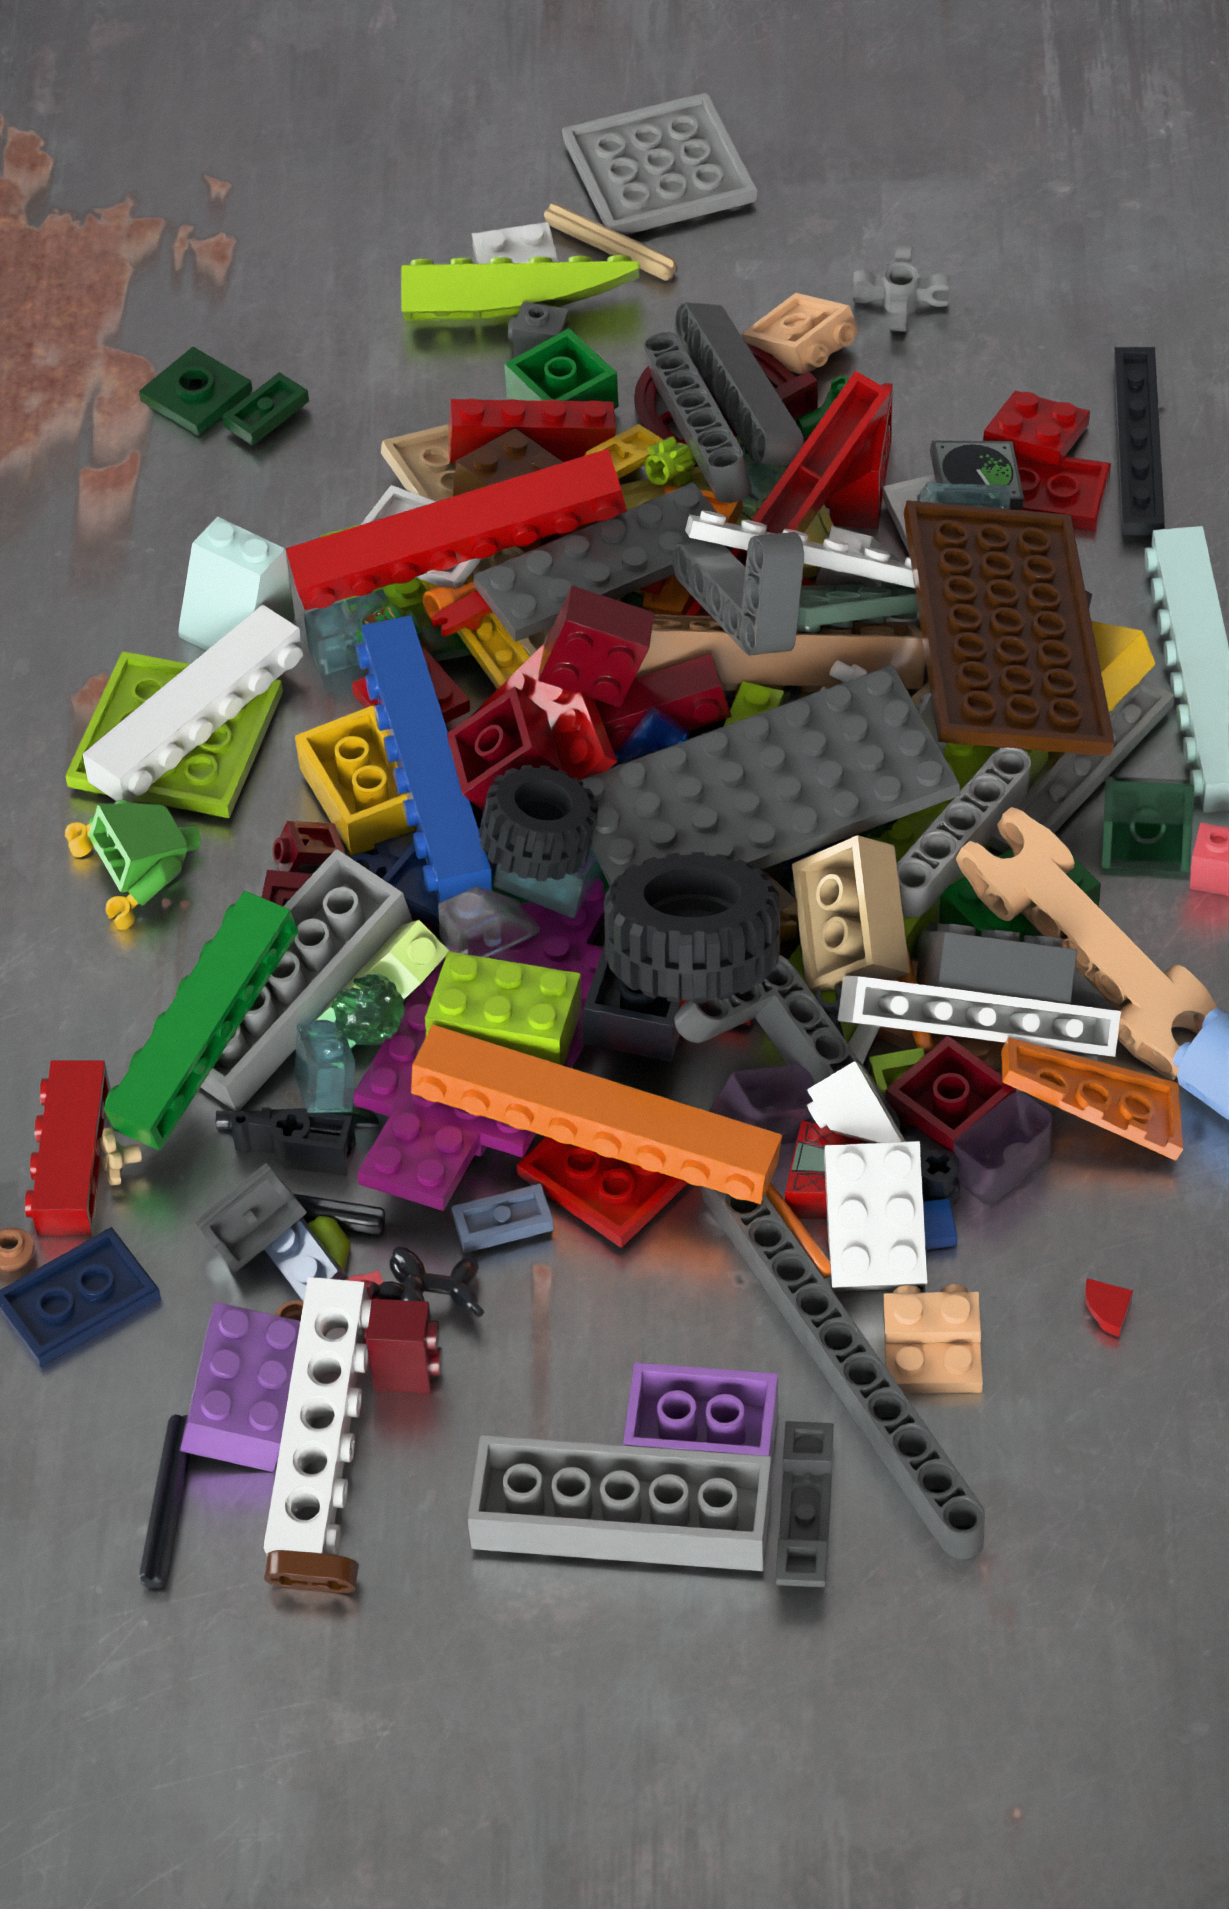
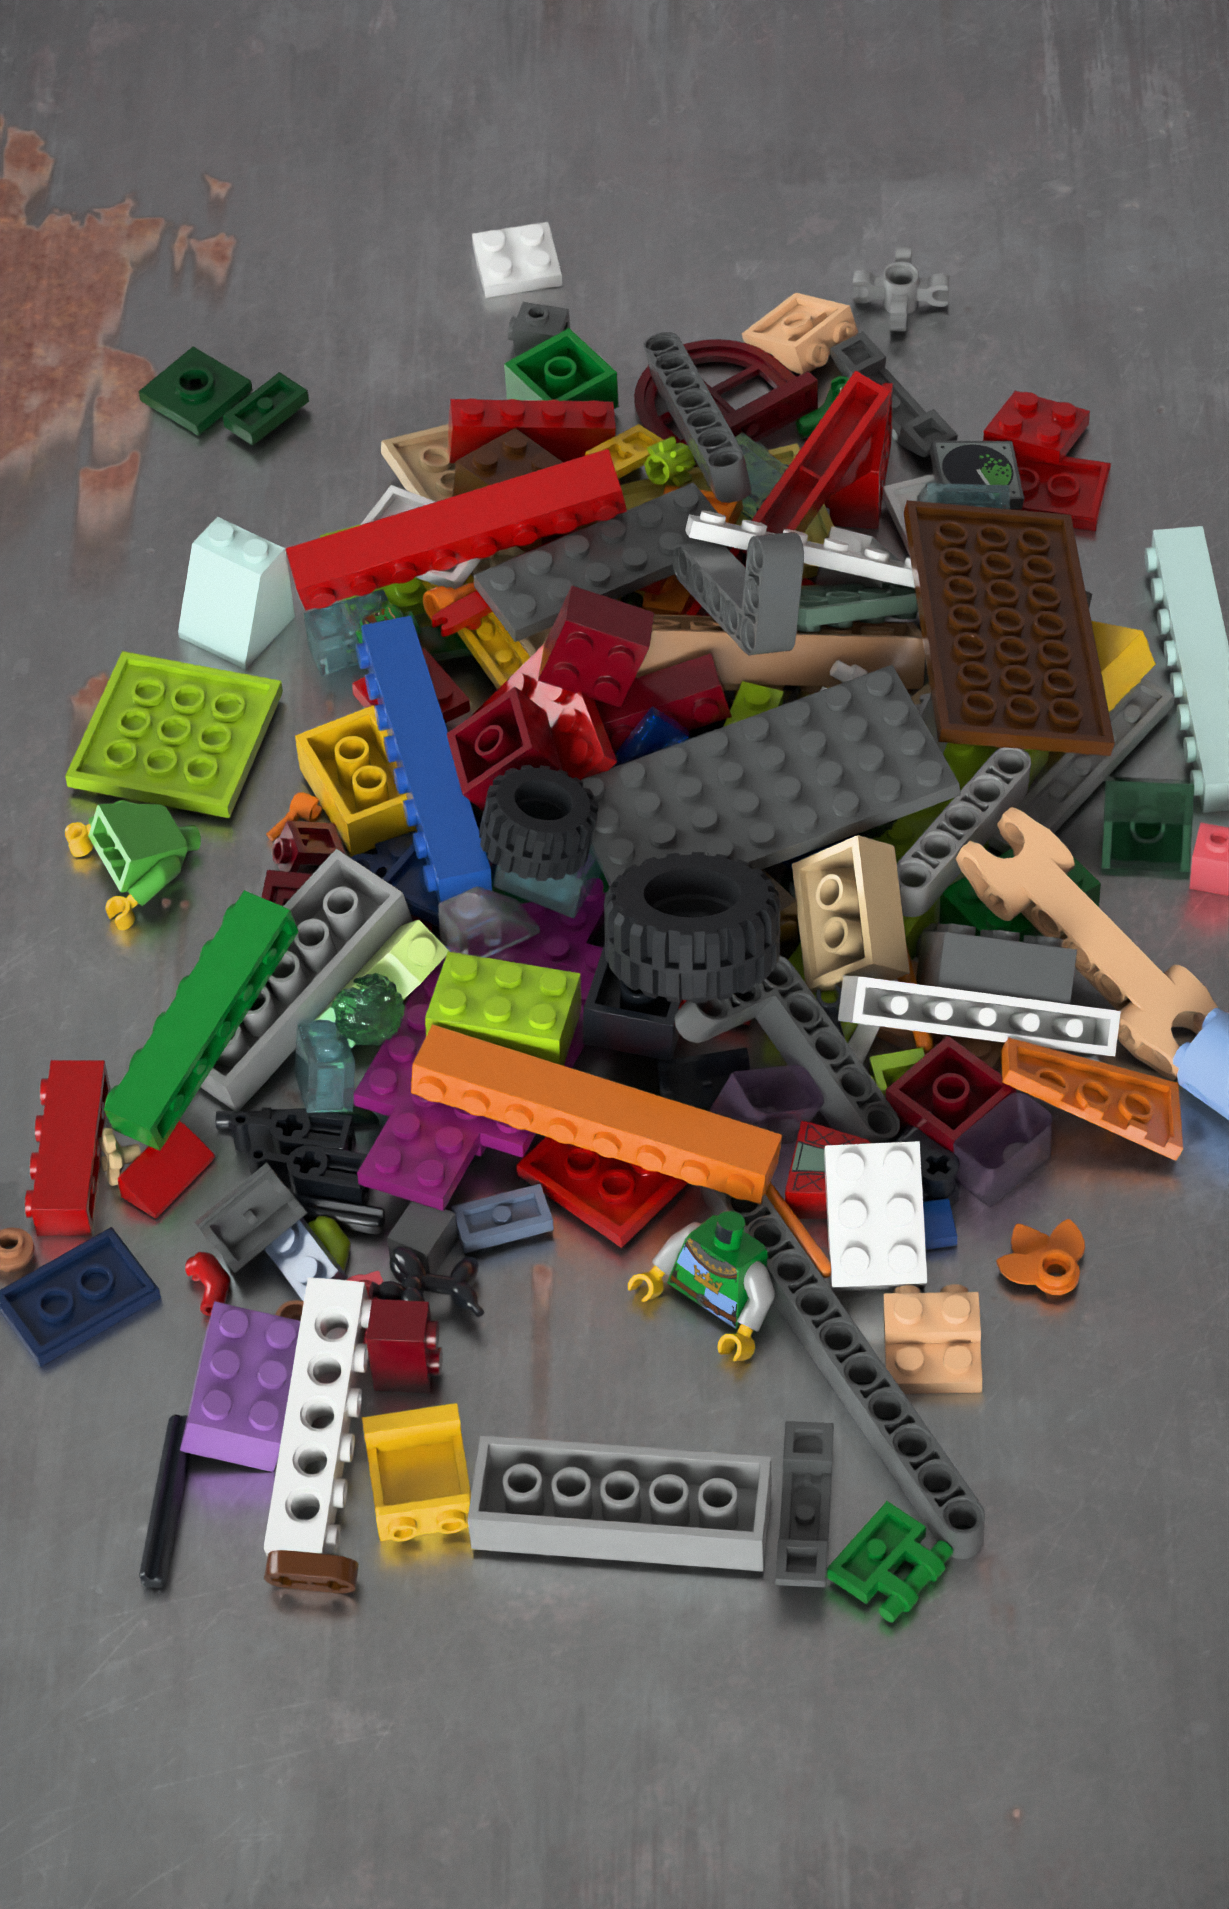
(163, 1175): none -> red slope
(193, 705): white brick -> none
(214, 1277): none -> red arm
(302, 806): none -> orange hand
(316, 1172): none -> black piece
(418, 1472): none -> yellow panel
(426, 1233): none -> dark grey brick
(501, 286): lime slope -> none
(610, 241): tan axle -> none
(659, 164): light grey plate -> none
(700, 1077): none -> black hinge
(702, 1409): medium lavender brick -> none
(719, 1271): none -> torso
(738, 383): dark grey beam -> none
(852, 1107): white slope -> none
(878, 1552): none -> green plate
(910, 422): none -> dark grey slope
(1039, 1255): none -> orange plate
(1108, 1305): red tile -> none
(1138, 440): black plate -> none

